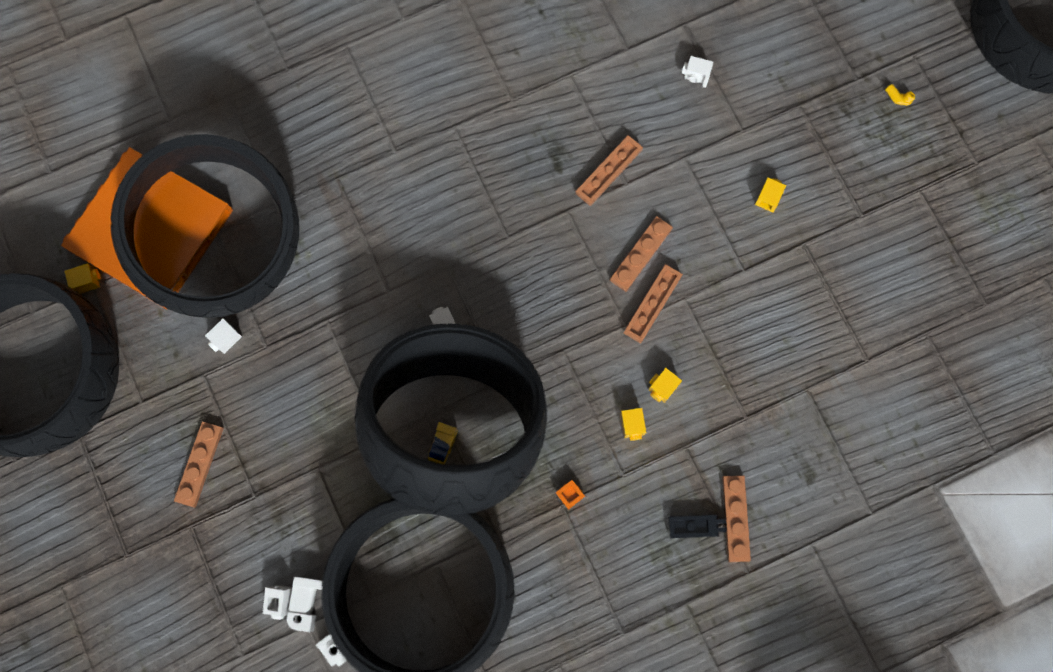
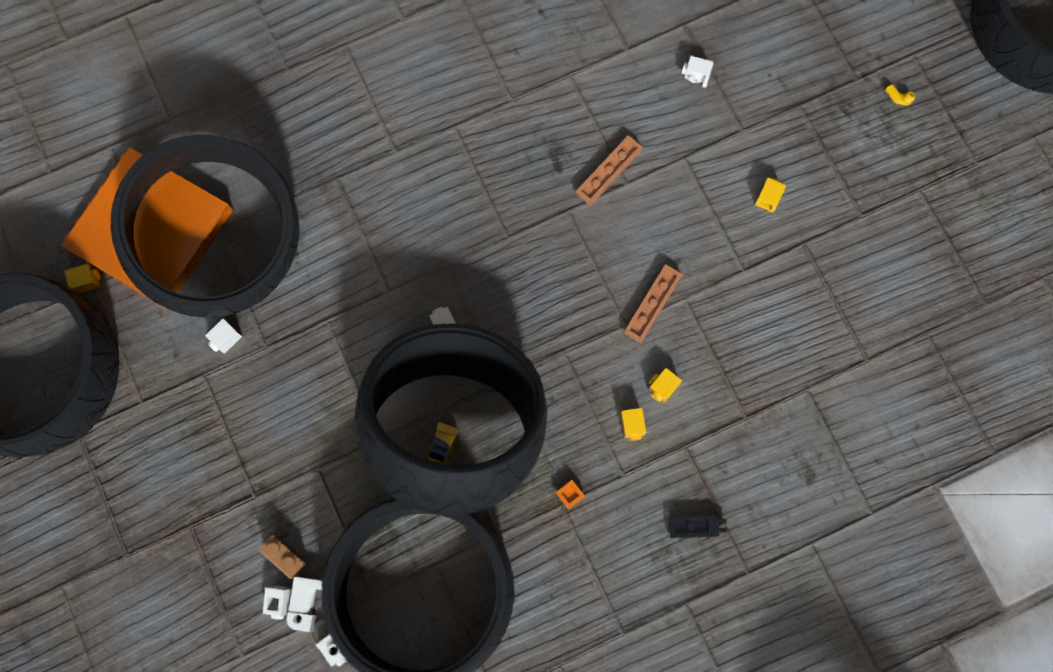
(198, 464): nougat plate -> none
(283, 557): none -> medium nougat brick
(641, 254): nougat plate -> none
(737, 519): nougat plate -> none

